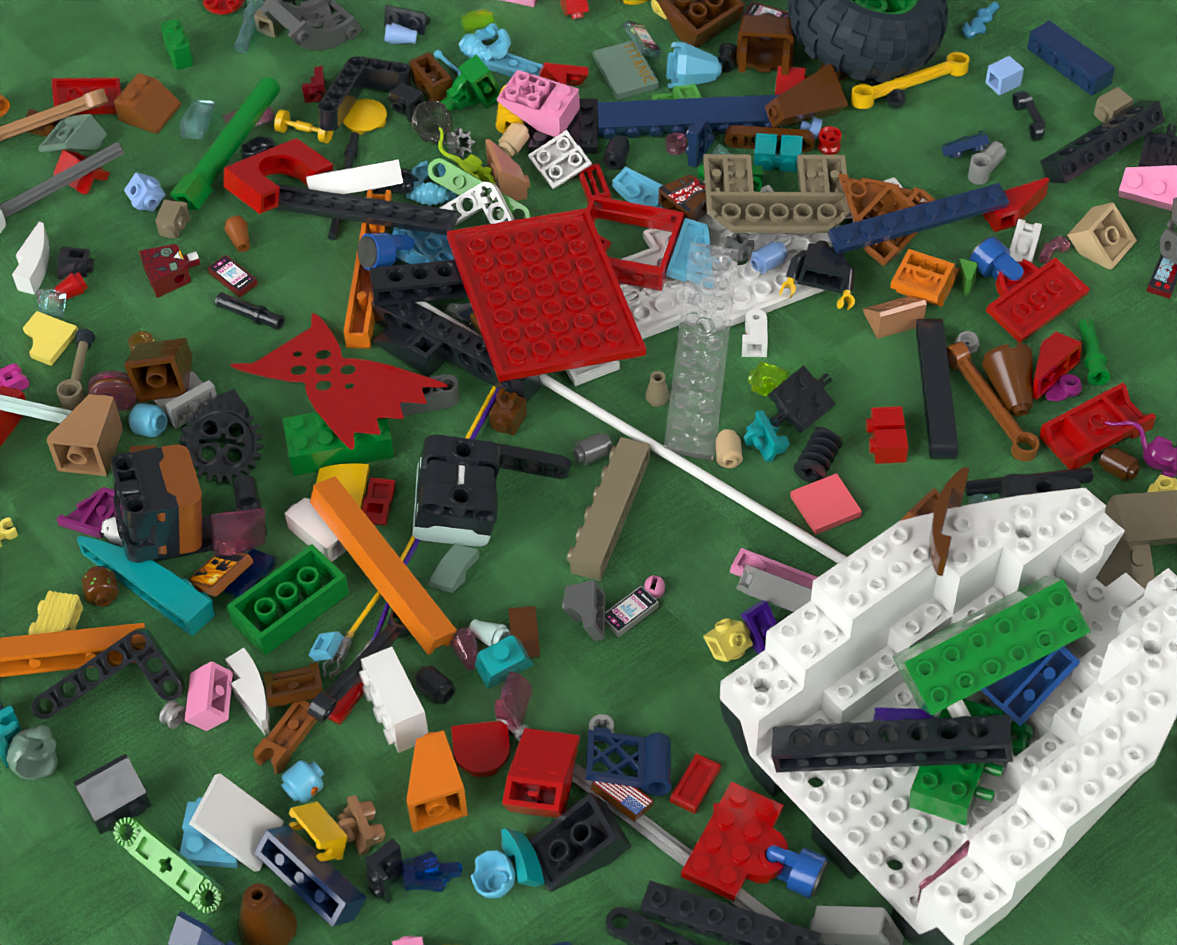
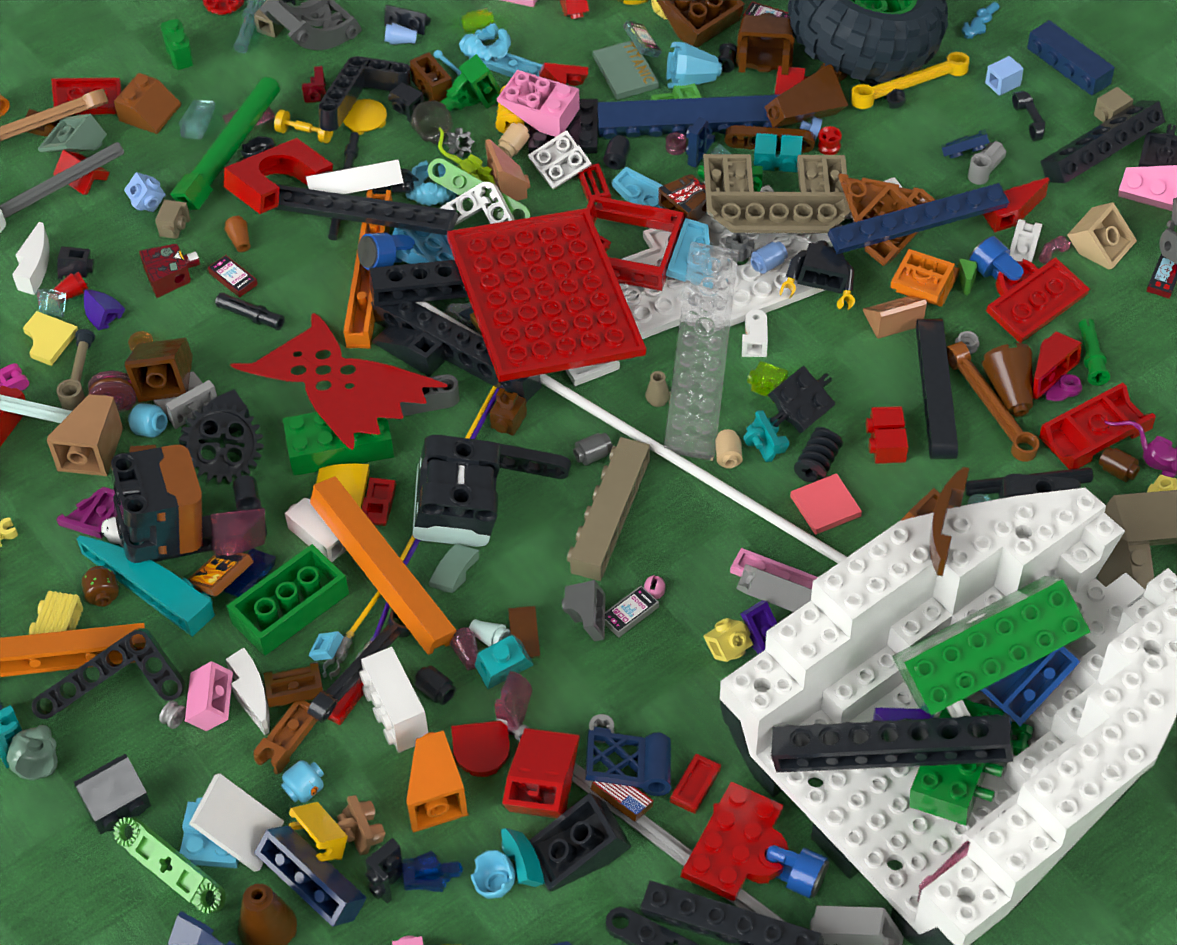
(101, 308): none -> dark purple brick

